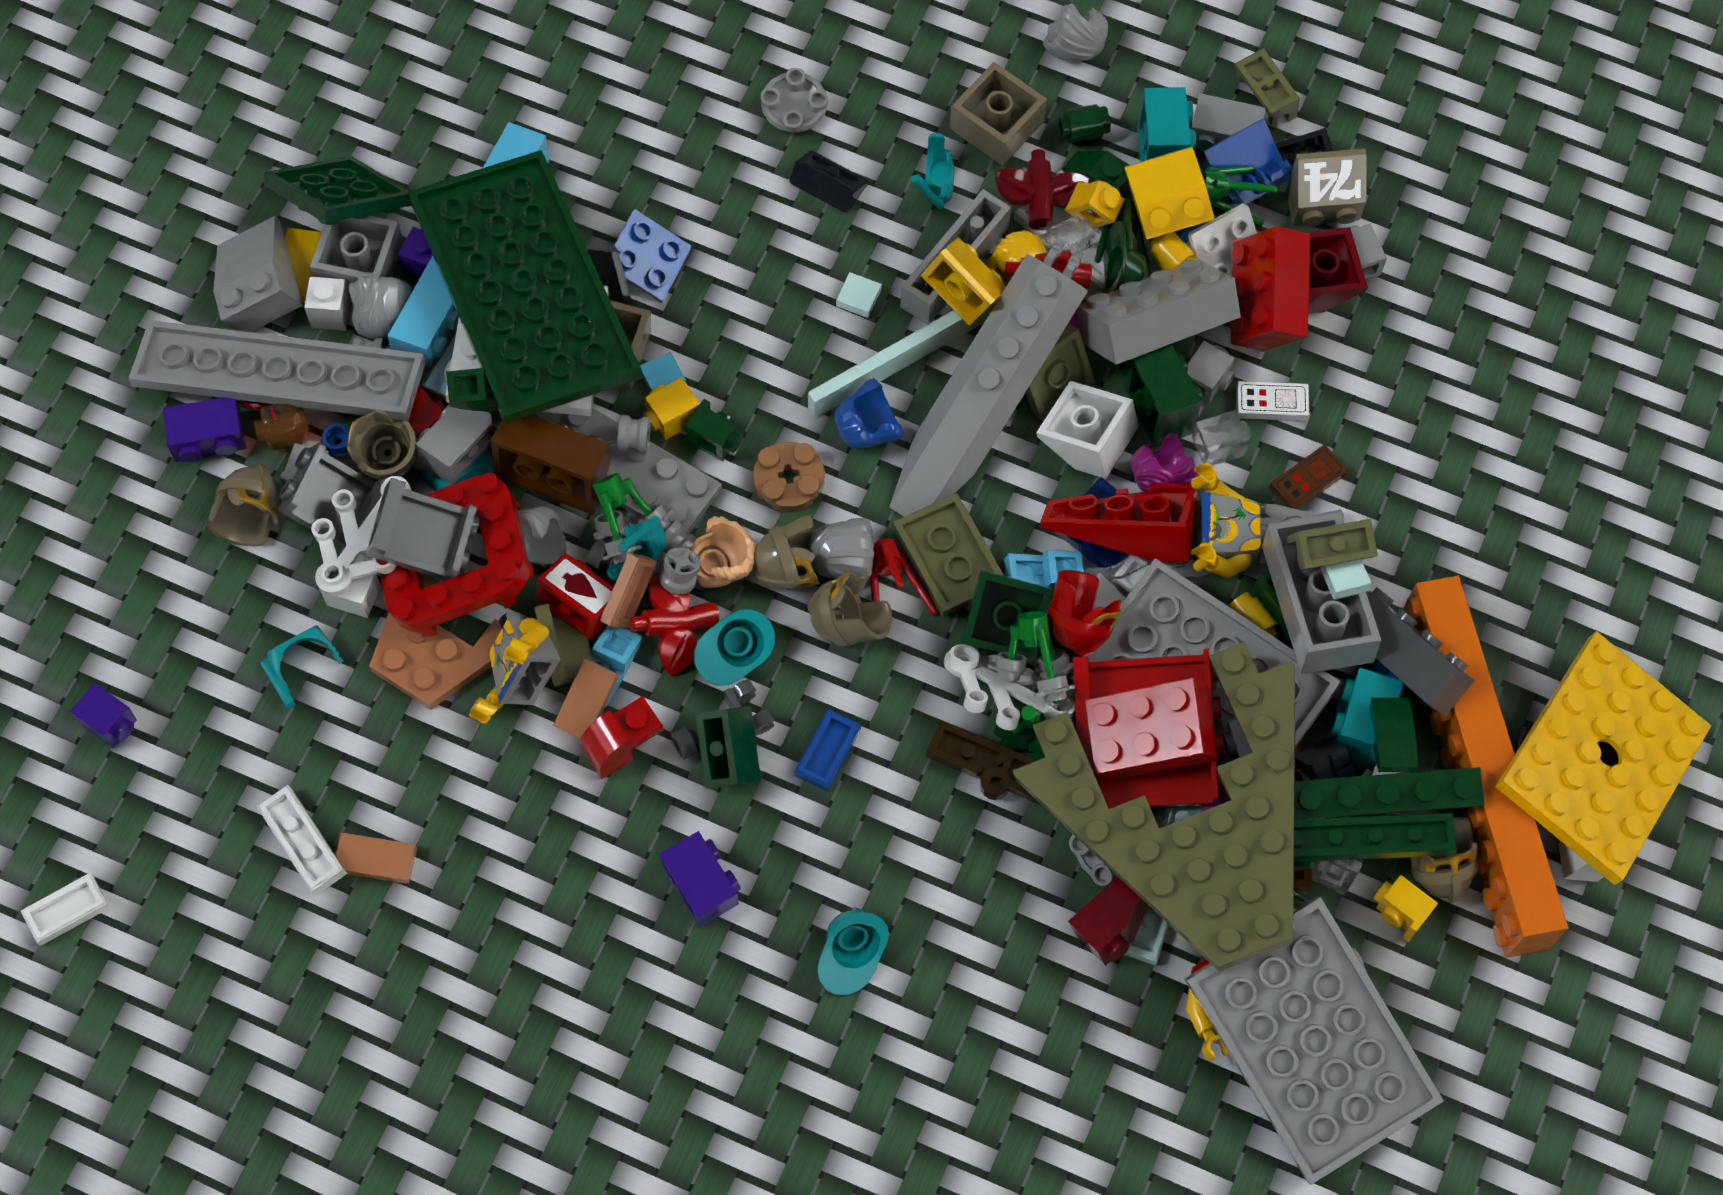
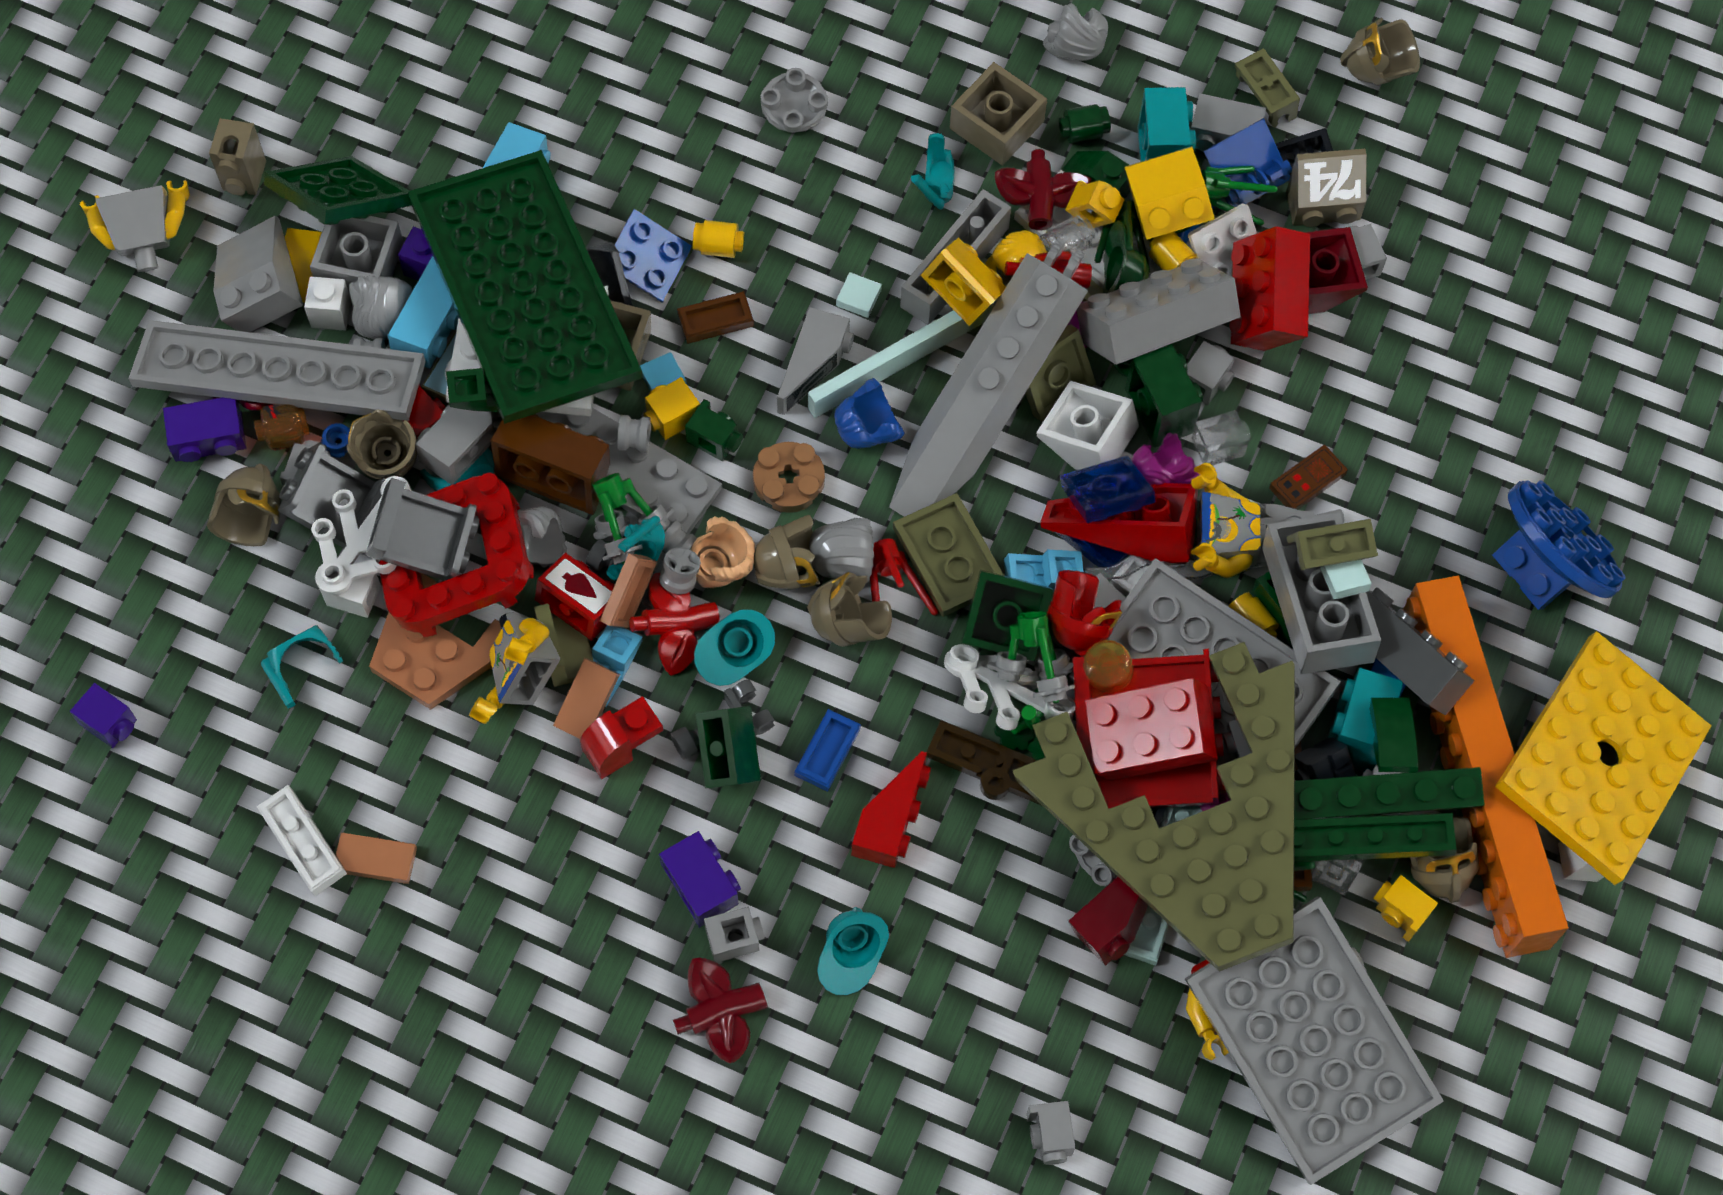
(65, 909): white tile -> none
(138, 221): none -> light grey torso
(237, 162): none -> dark tan brick
(715, 317): none -> reddish brown tile
(718, 238): none -> yellow brick
(720, 1009): none -> dark red plant
(723, 925): none -> light grey brick
(814, 356): none -> light grey slope
(827, 181): black slope -> none
(885, 818): none -> red slope
(1052, 1131): none -> light grey brick
(1107, 489): none -> clear blue plate
(1108, 666): none -> clear yellow head
(1272, 401): white tile -> none
(1382, 52): none -> dark tan helmet
(1551, 549): none -> blue bracket

